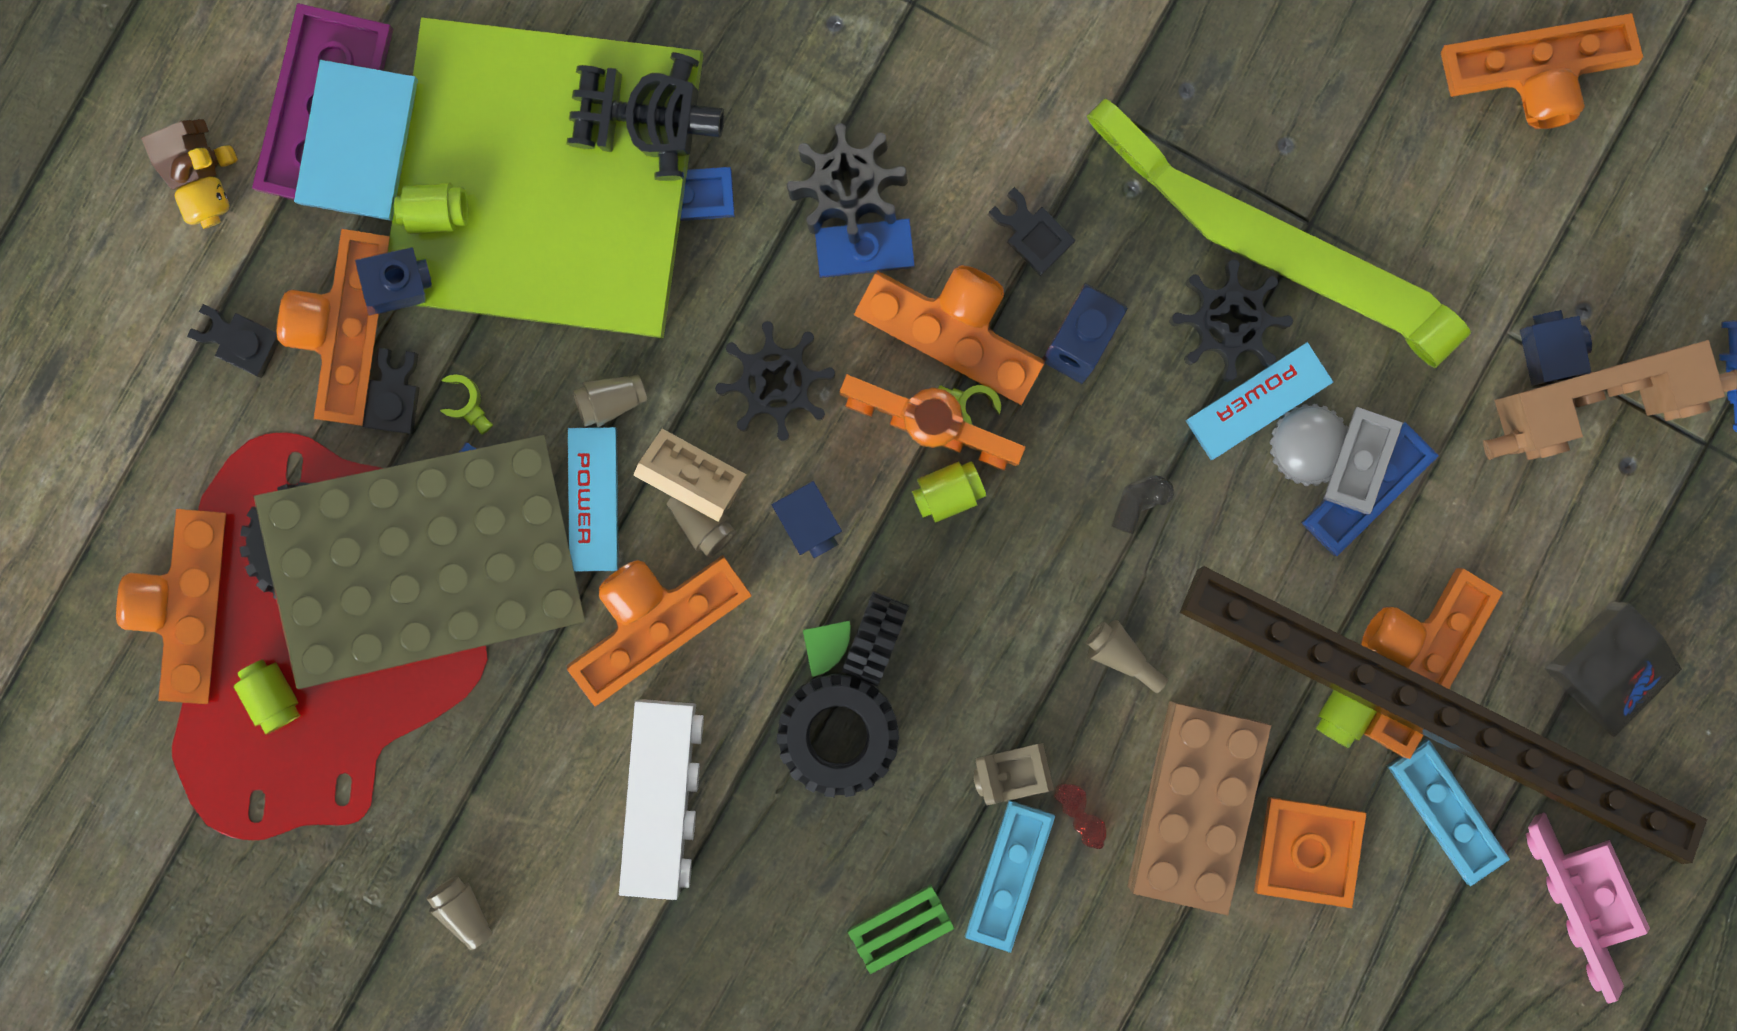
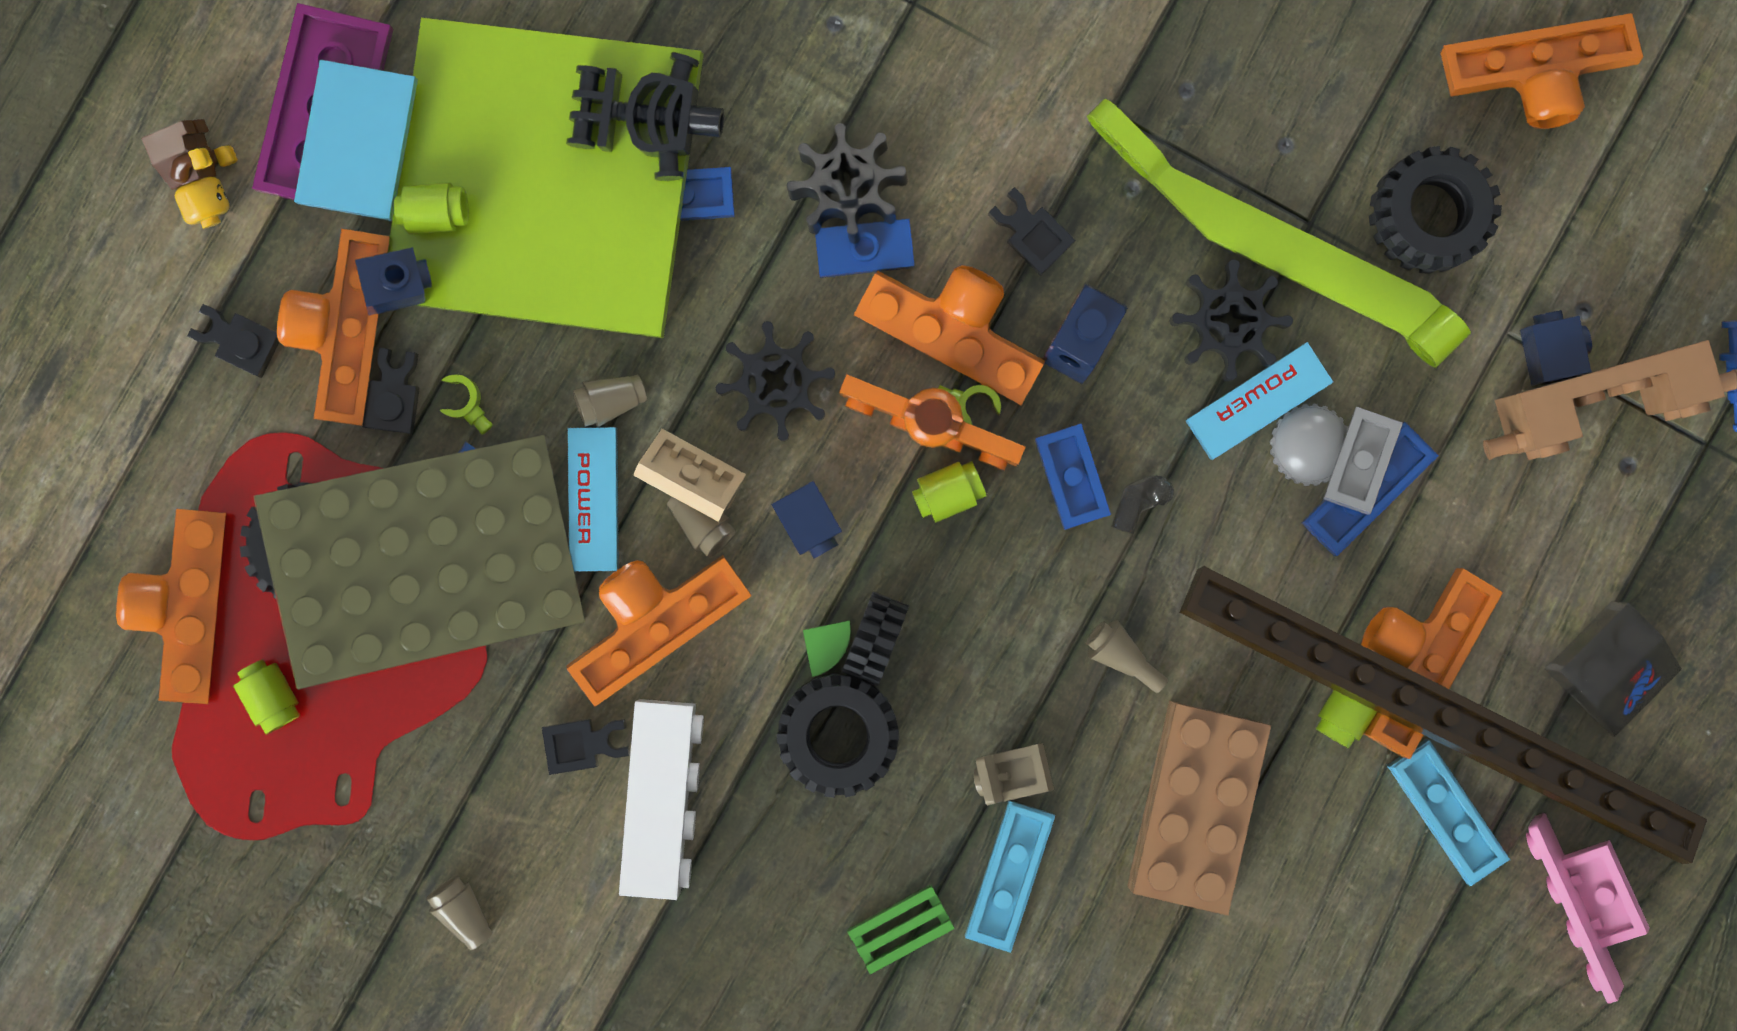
(576, 745): none -> black plate
(1072, 476): none -> blue plate
(1088, 826): clear red piece -> none
(1310, 852): orange plate -> none
(1462, 182): none -> black tyre

